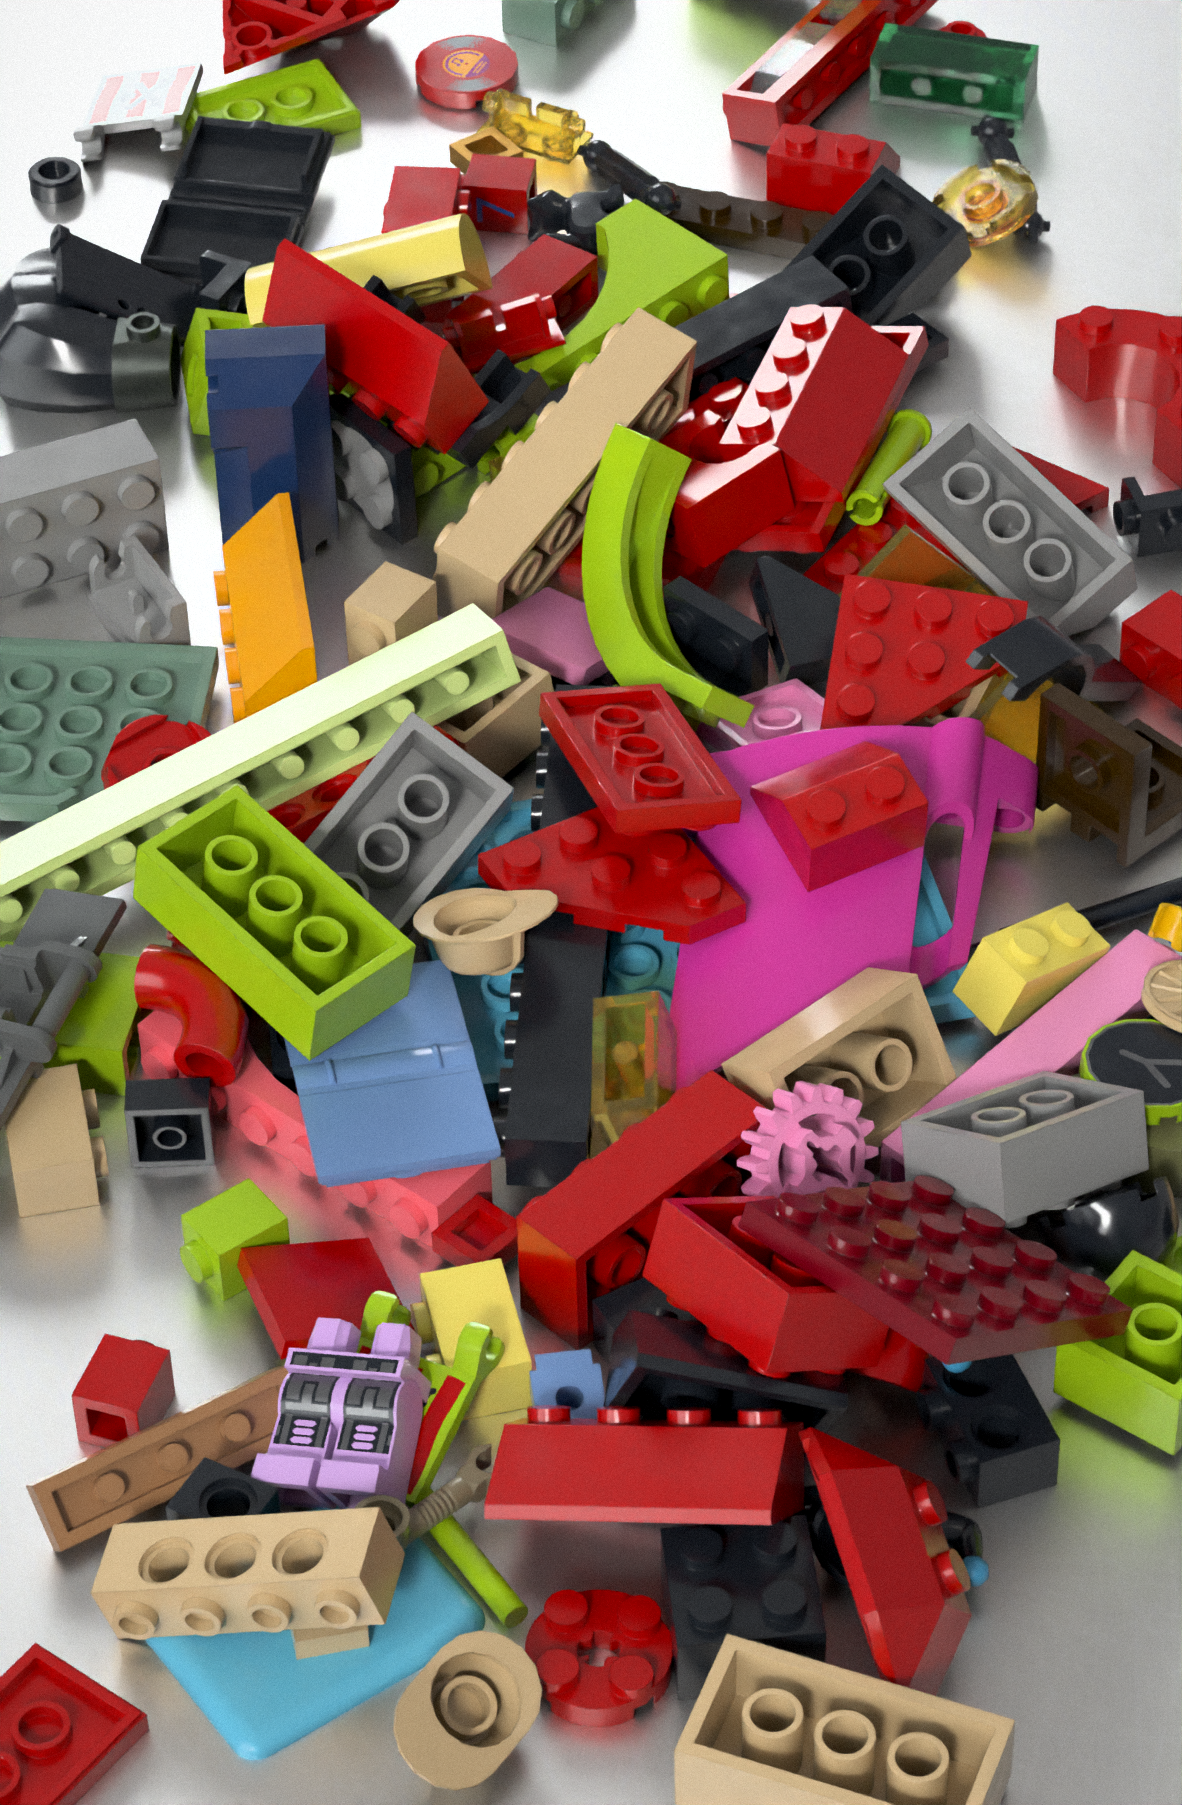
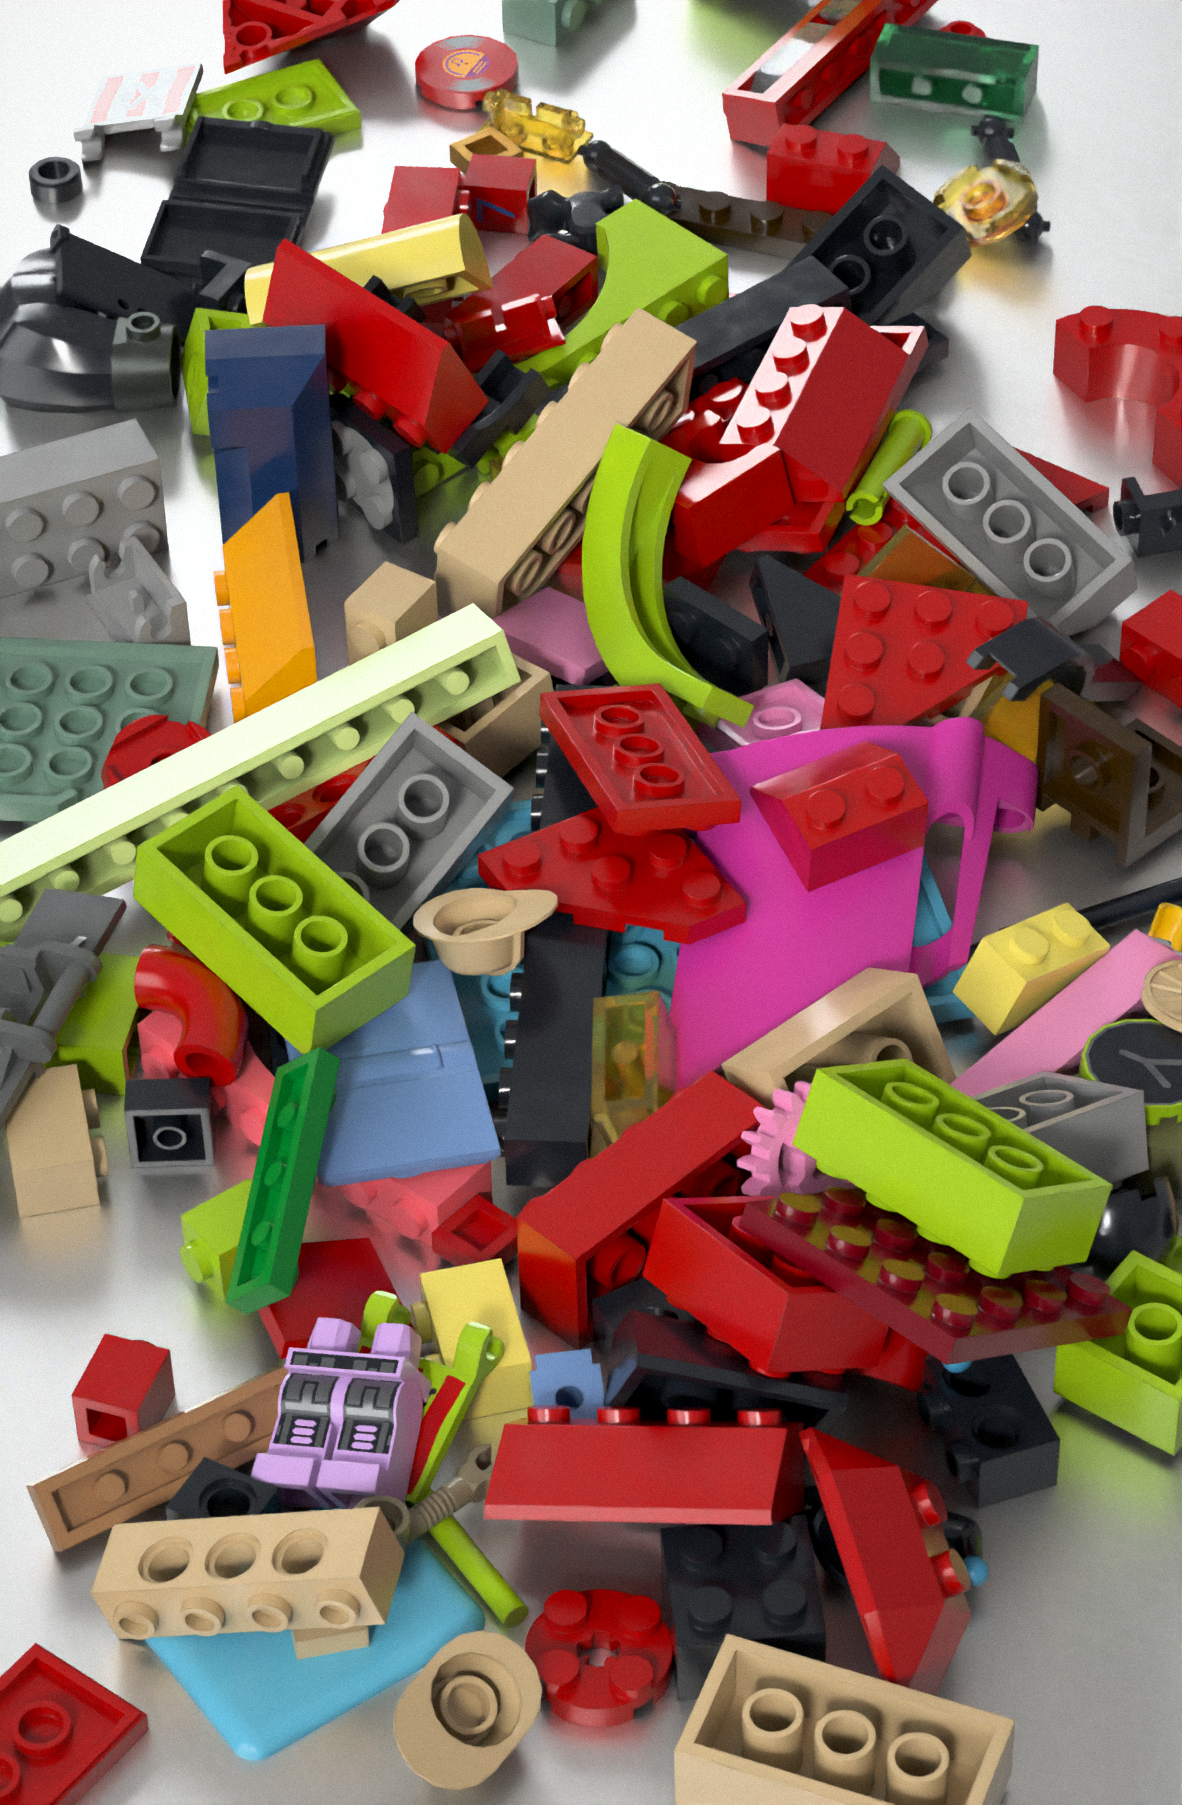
(283, 1181): none -> green plate
(951, 1167): none -> lime brick

